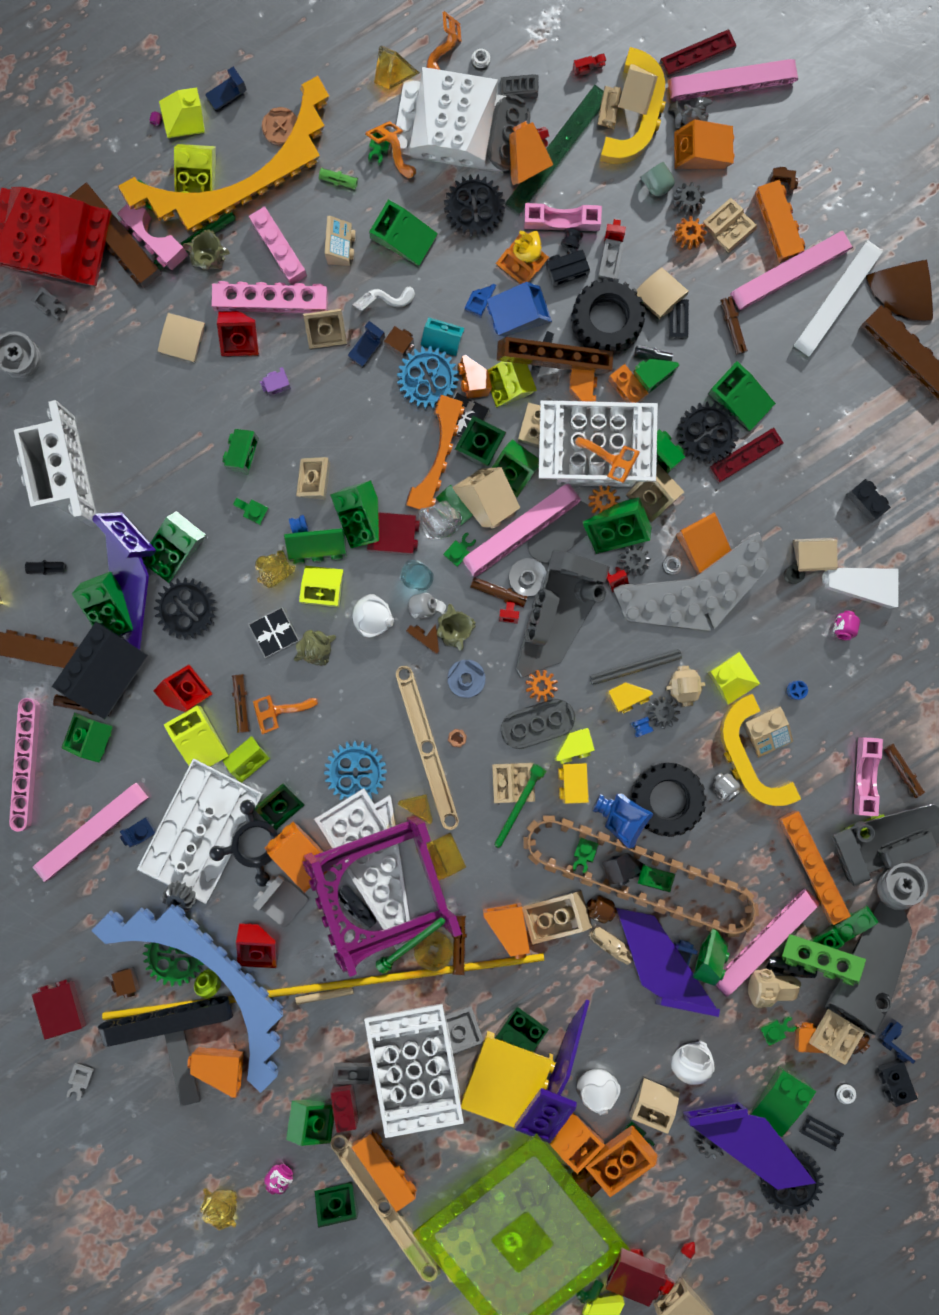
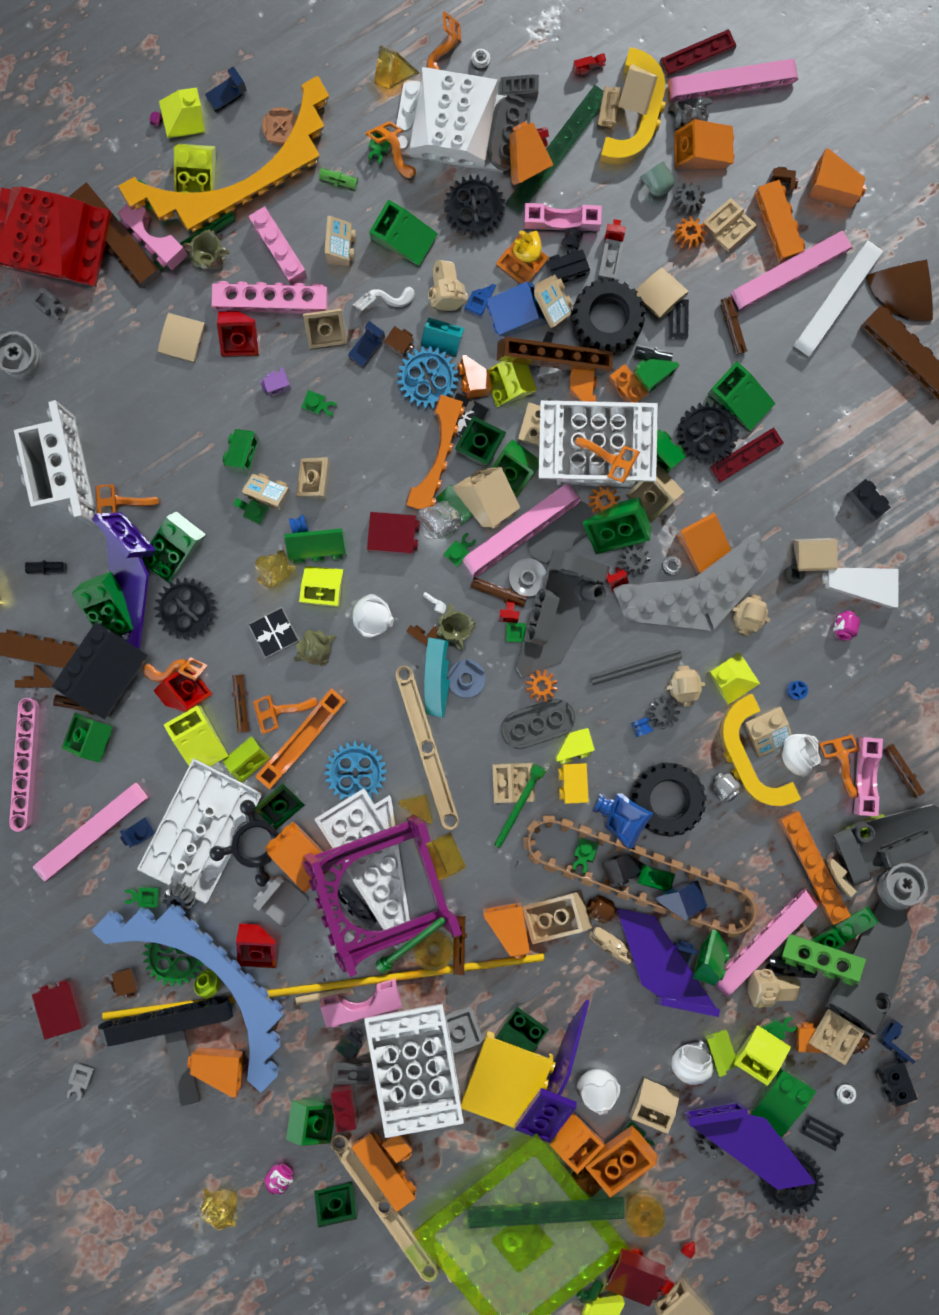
(41, 679): none -> reddish brown slope
(114, 500): none -> orange piece
(145, 896): none -> green plate
(181, 664): none -> orange piece
(266, 492): none -> tan slope
(301, 739): none -> orange arch
(316, 403): none -> green plate
(340, 1011): none -> bright pink arch
(350, 1043): none -> black slope
(358, 513): green slope -> none
(398, 1147): none -> orange brick
(420, 578): clear light blue helmet -> none
(422, 605): light grey head -> none
(435, 681): none -> teal slope
(447, 291): none -> tan piece
(457, 738): nougat tile -> none
(514, 632): none -> green plate
(545, 1212): none -> clear green tile
(552, 300): none -> tan slope
(626, 695): yellow slope -> none
(640, 1224): none -> clear yellow brick
(684, 900): none -> dark blue slope
(721, 1051): none -> lime panel
(750, 615): none -> tan piece
(762, 1055): none -> neon yellow slope
(801, 754): none -> white helmet
(836, 181): none -> orange slope
(837, 873): none -> tan slope
(842, 755): none -> orange piece

